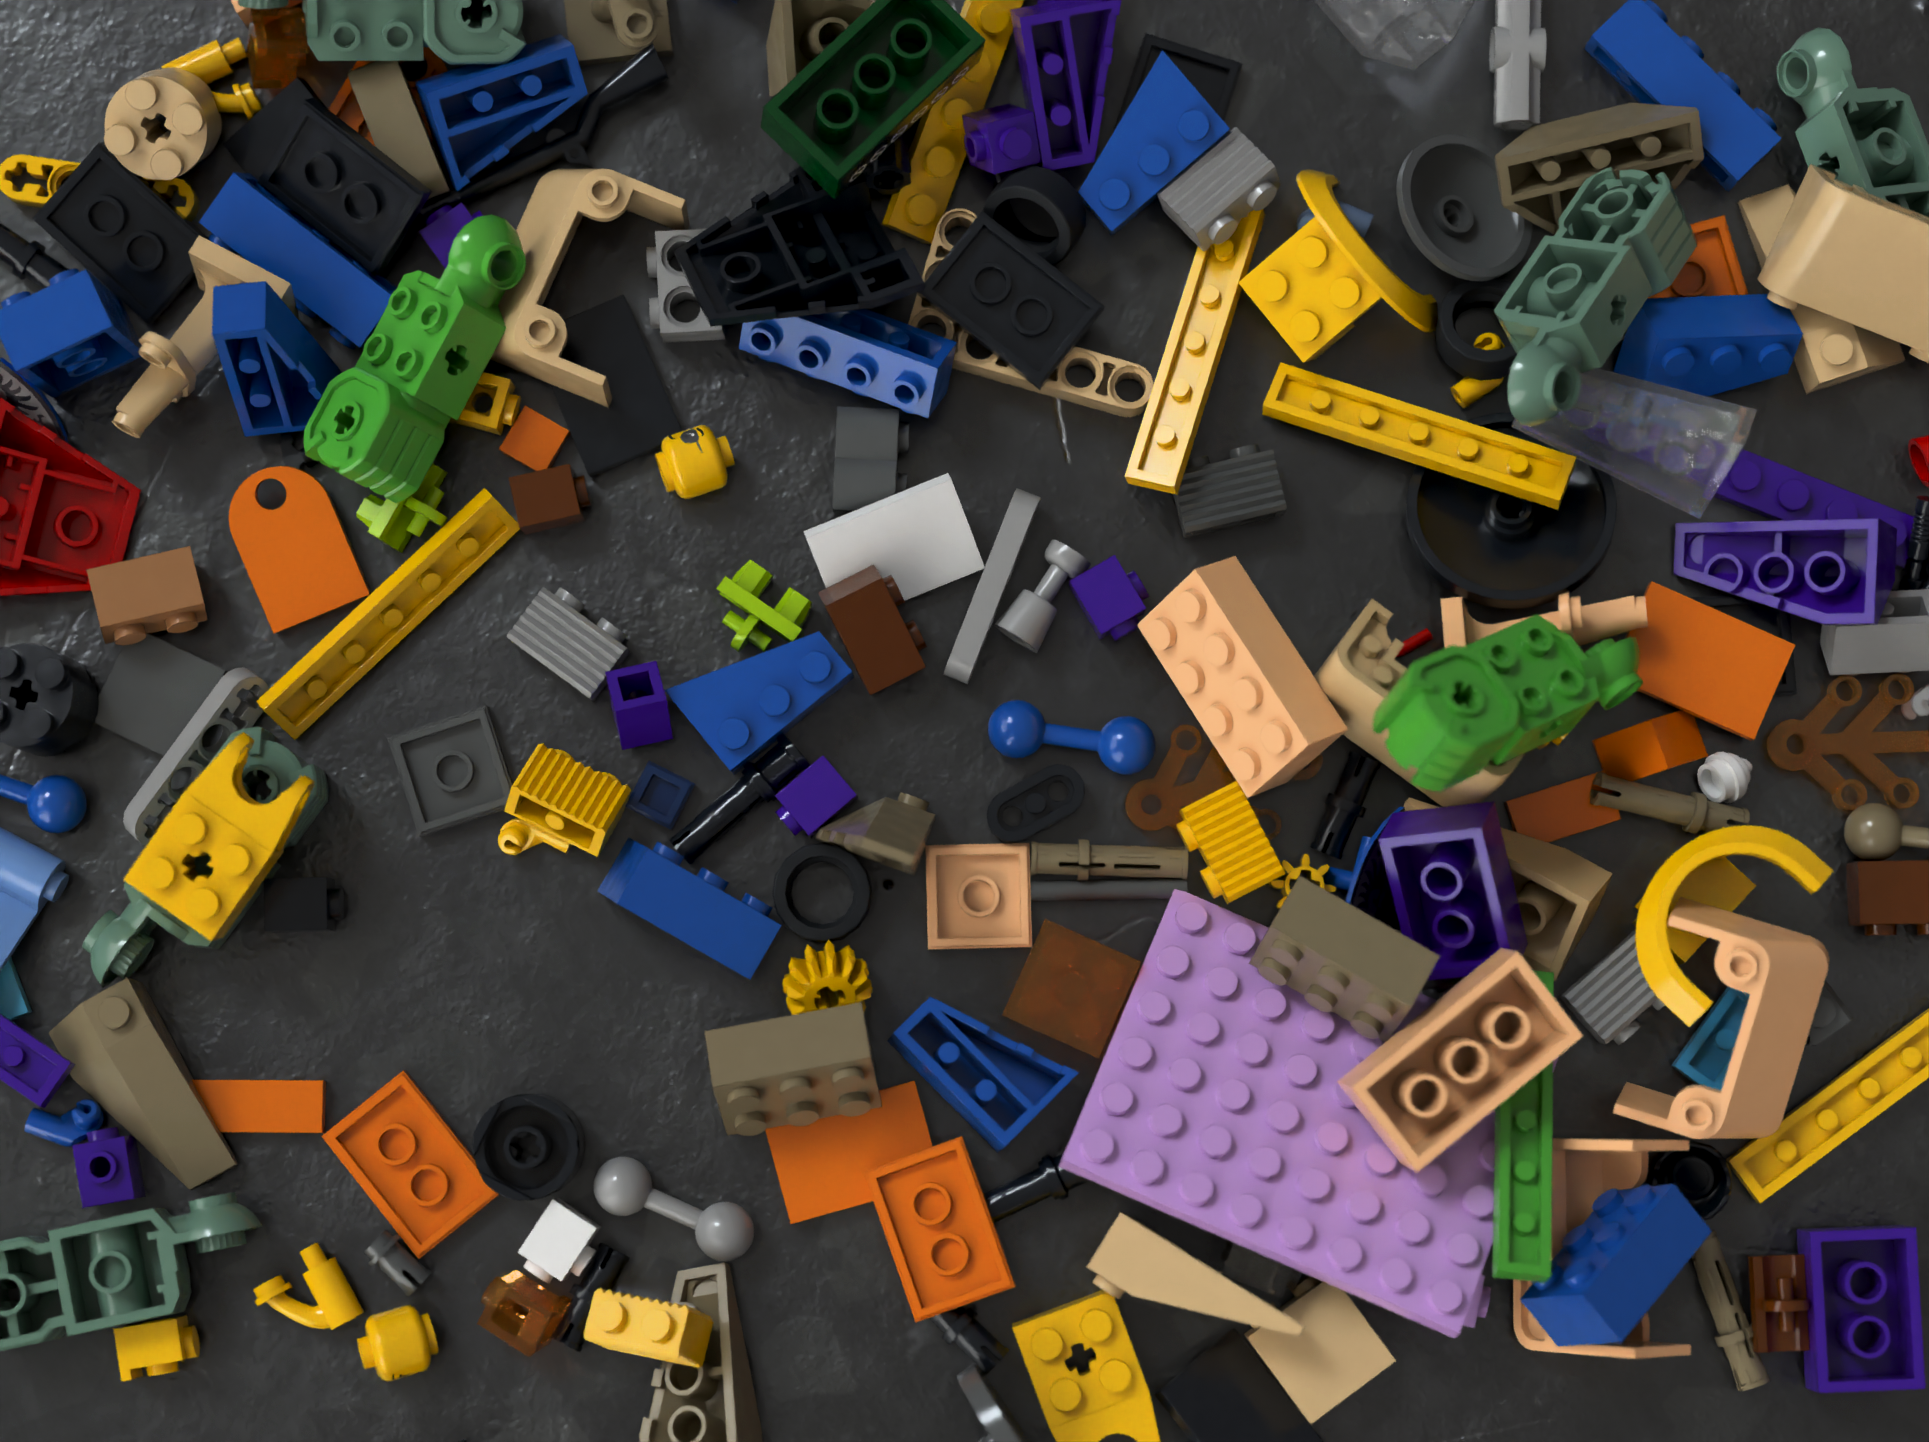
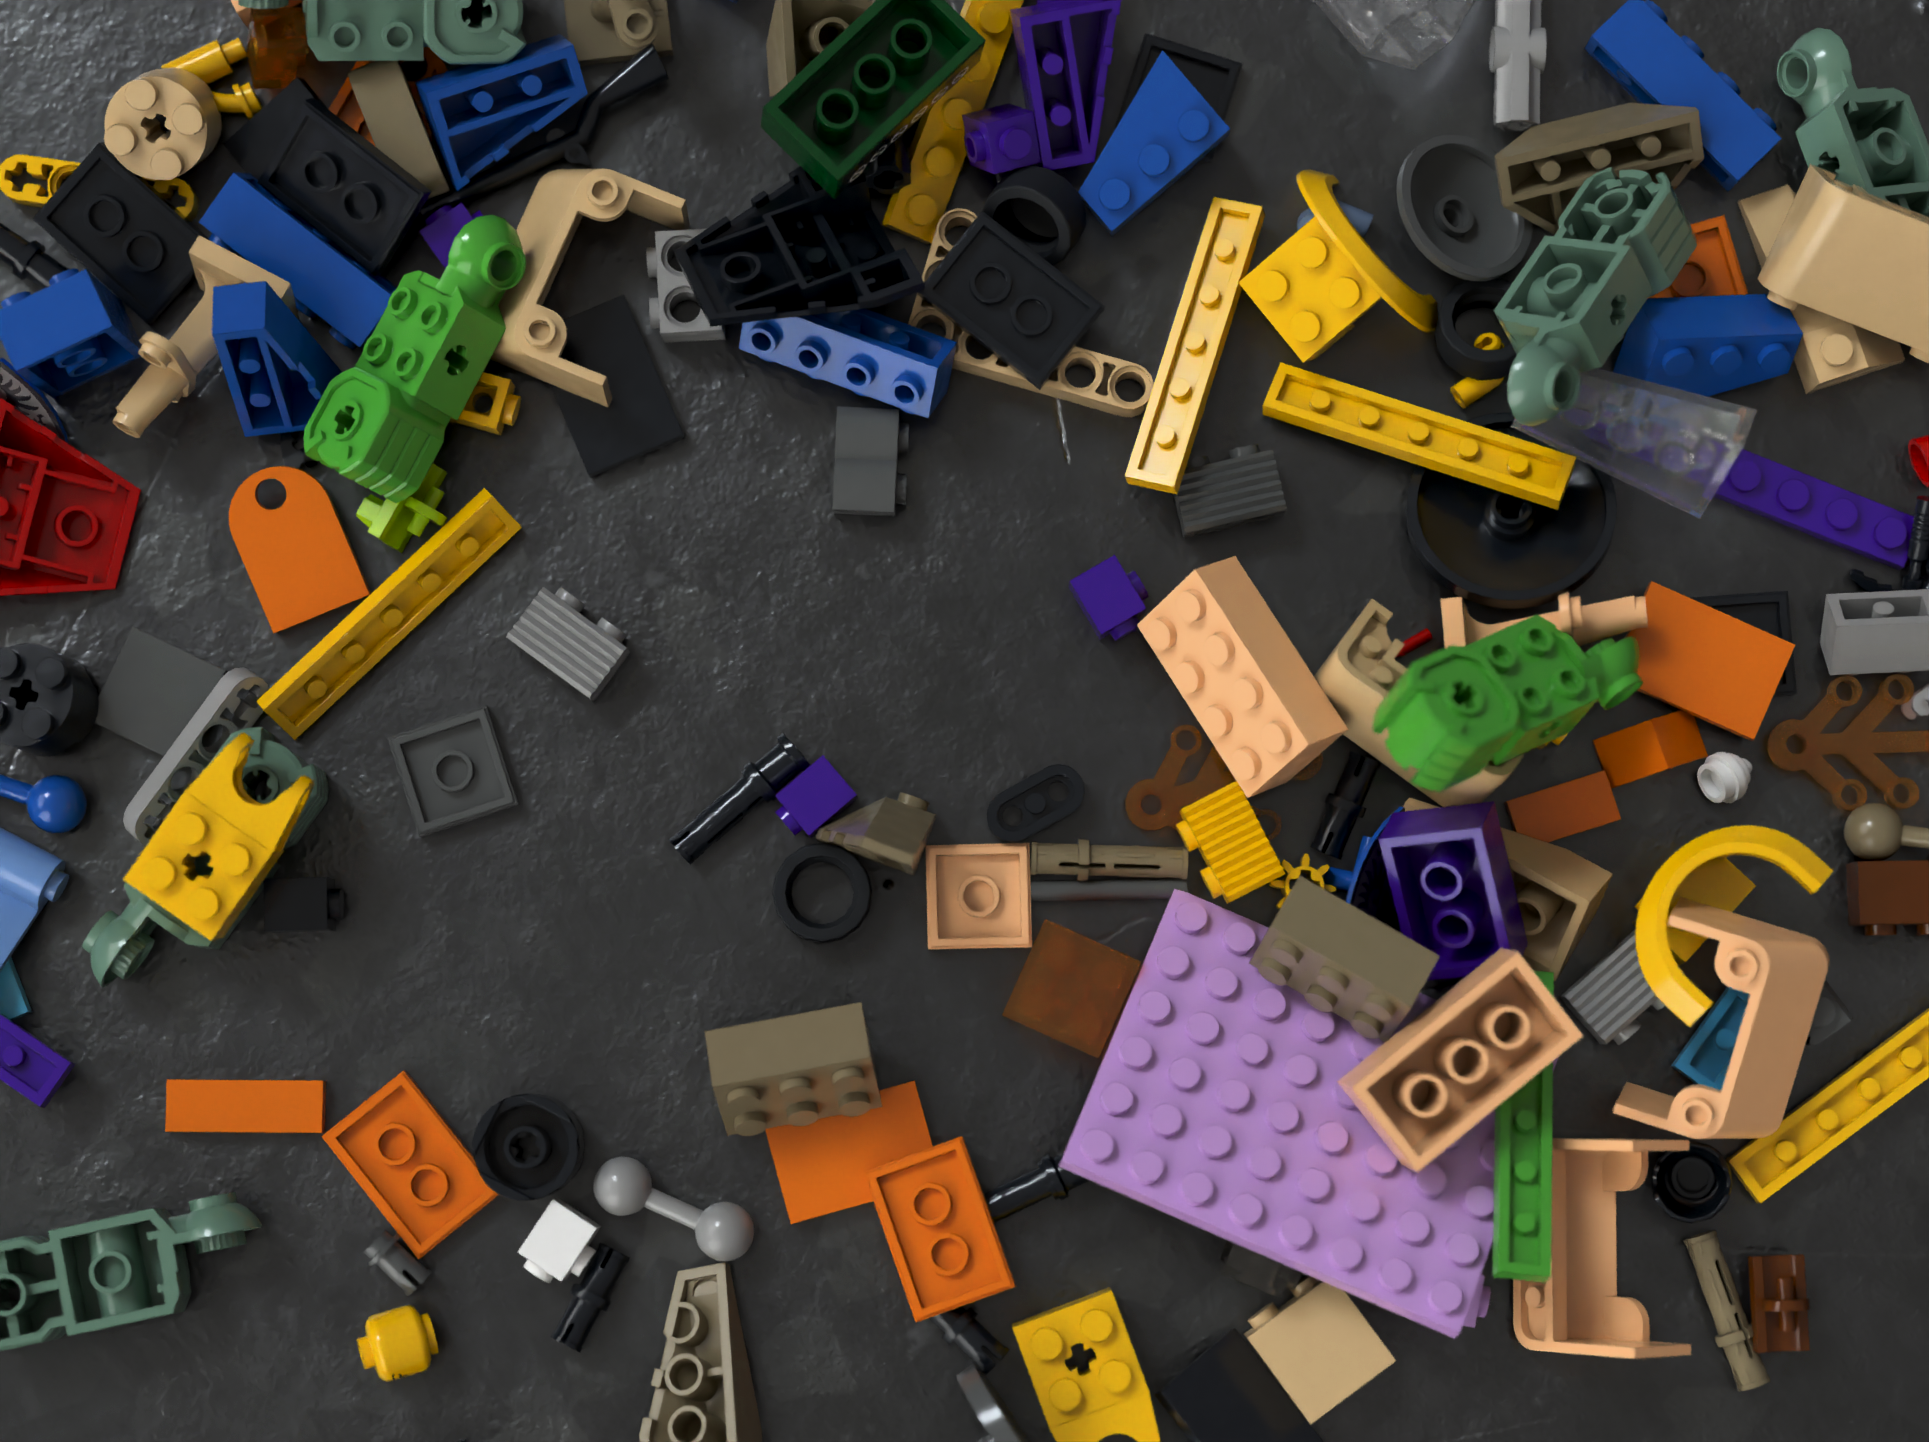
(70, 1127): blue arm -> none
(108, 1168): dark purple brick -> none
(142, 1081): dark tan wedge -> none
(147, 596): medium nougat brick -> none
(155, 1346): yellow brick -> none
(327, 1284): yellow plant -> none
(513, 1324): clear orange brick -> none
(519, 836): yellow arm -> none
(534, 440): orange tile -> none
(549, 498): reddish brown brick -> none
(568, 799): yellow brick -> none
(639, 705): dark purple brick -> none
(648, 1327): yellow brick -> none
(660, 795): dark blue tile -> none
(691, 906): blue wedge -> none
(694, 461): yellow head -> none
(744, 593): lime hips -> none
(758, 698): blue wedge -> none
(826, 980): yellow gear -> none
(873, 629): reddish brown brick -> none
(909, 535): white tile -> none
(979, 1071): blue wedge -> none
(992, 586): light grey beam -> none
(1032, 612): light grey piece -> none
(1122, 744): blue piece -> none
(1158, 1270): tan wedge -> none
(1220, 190): light grey brick -> none
(1616, 1265): blue brick -> none
(1690, 811): dark tan pin -> none
(1804, 567): dark purple wedge -> none
(1863, 1309): dark purple brick -> none

